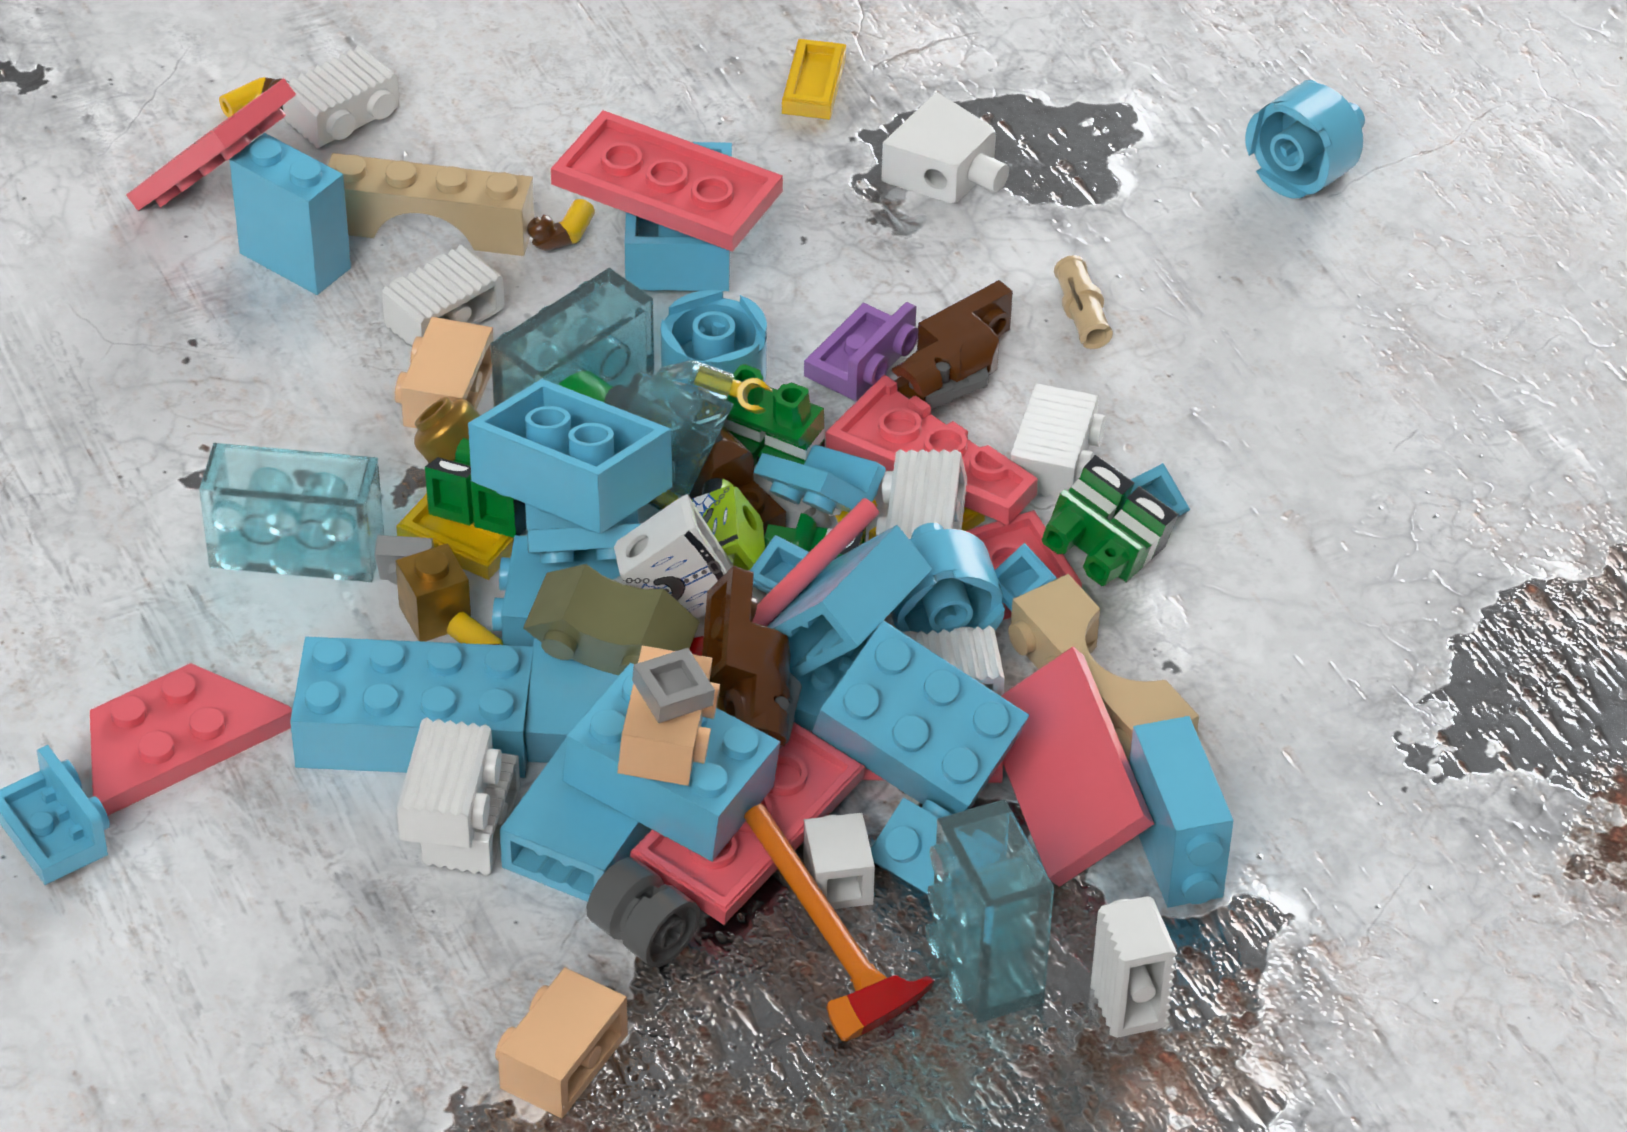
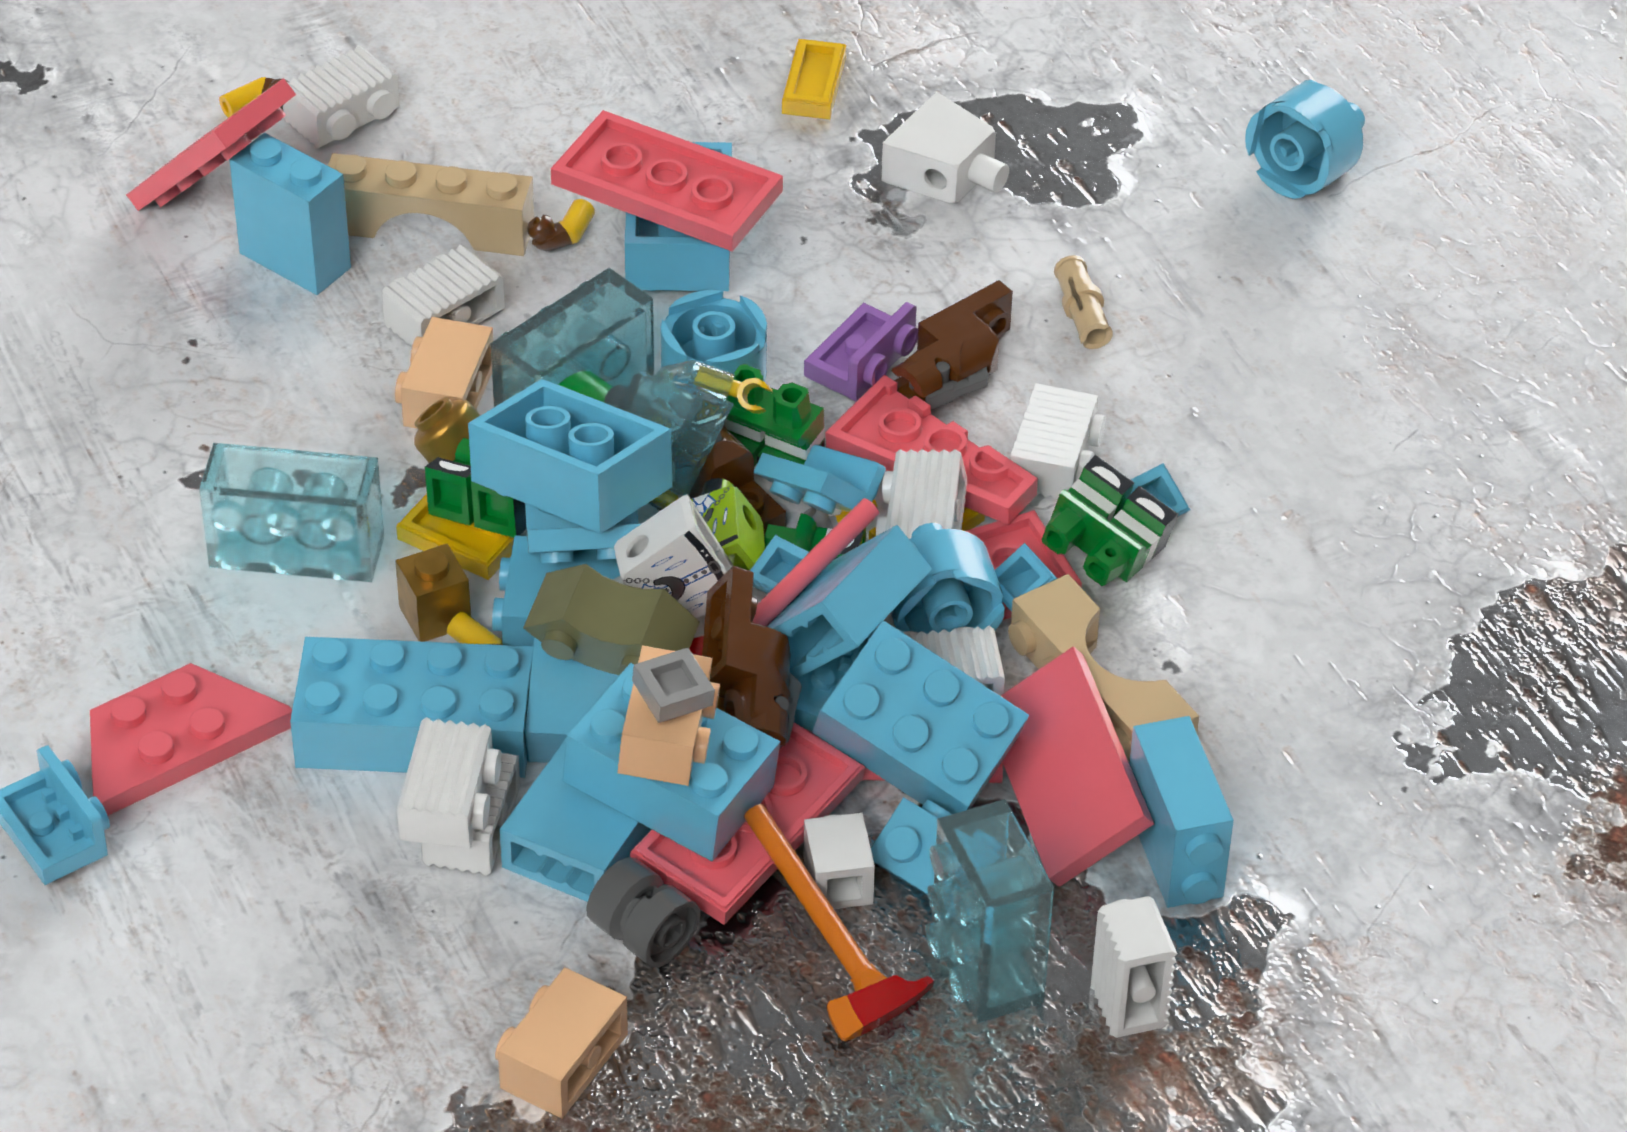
(396, 547): light grey plate -> none

